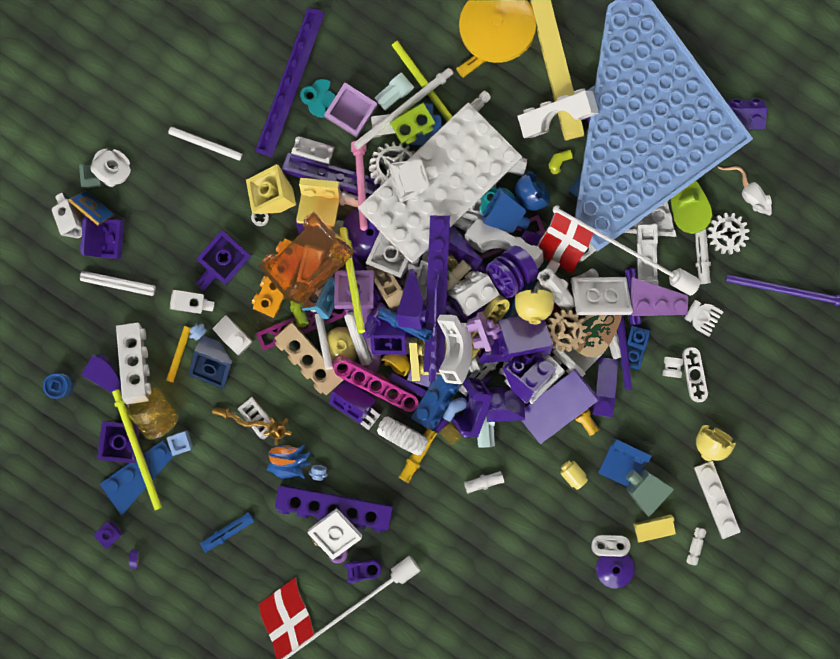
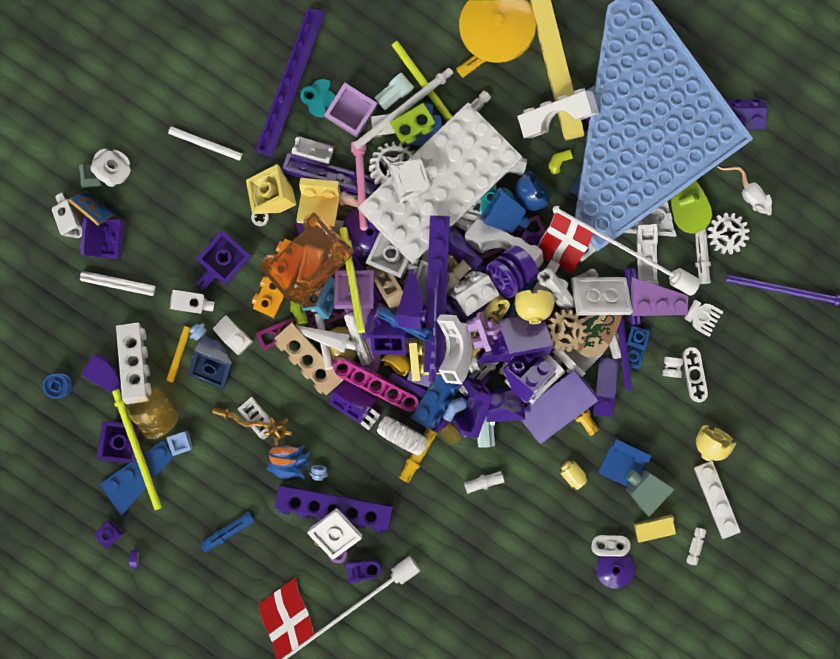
(332, 339): none -> white bar

